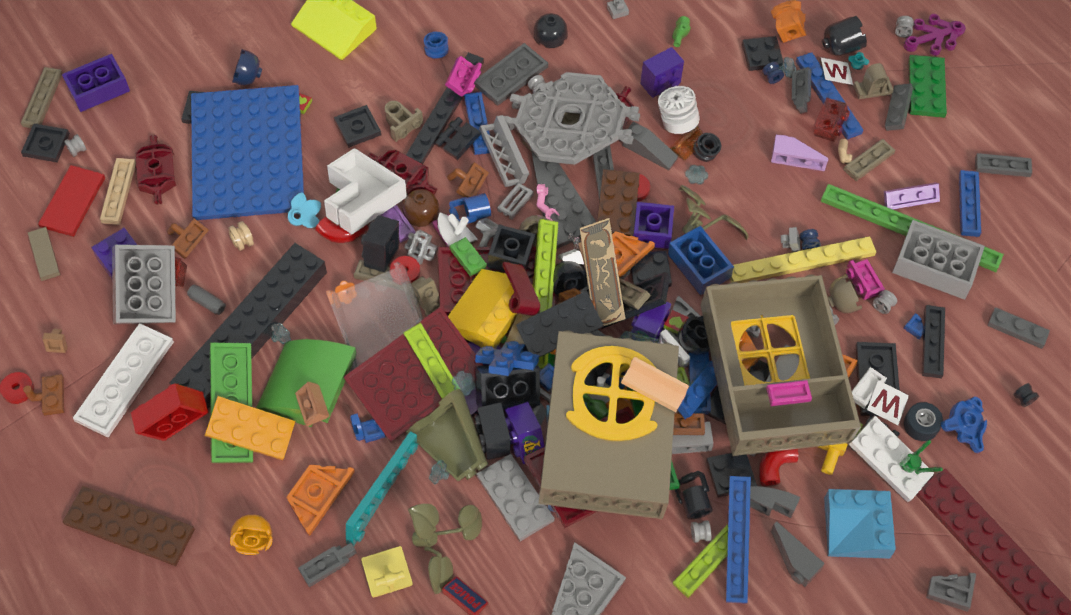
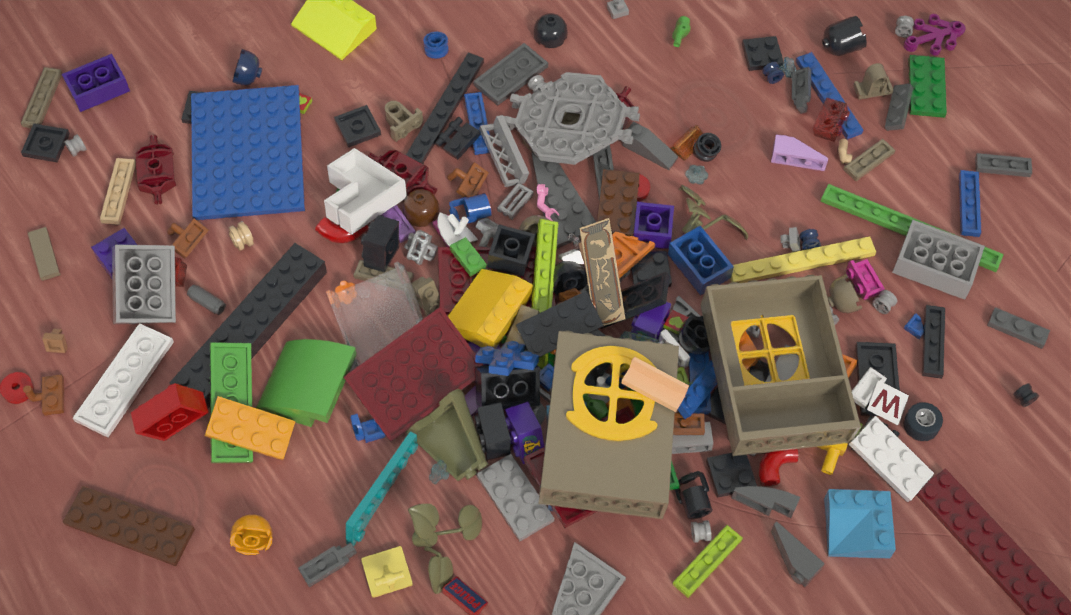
(72, 200): red tile -> none
(280, 333): clear light blue plant -> none
(306, 210): medium azure plate -> none
(311, 403): nougat slope -> none
(316, 493): orange wing -> none
(410, 264): red piece -> none
(430, 359): lime tile -> none
(463, 76): dark pink bracket -> none
(464, 382): clear light blue plant -> none
(524, 298): dark red door -> none
(633, 295): dark tan tile -> none
(662, 72): dark purple brick -> none
(678, 109): white wheel -> none
(738, 540): blue plate -> none
(789, 20): orange piece -> none
(789, 393): dark pink tile -> none
(836, 71): white sticker -> none
(858, 61): teal plate -> none
(912, 196): plate -> none
(913, 462): green plant -> none
(952, 590): flat silver wing -> none
(968, 423): blue tile -> none

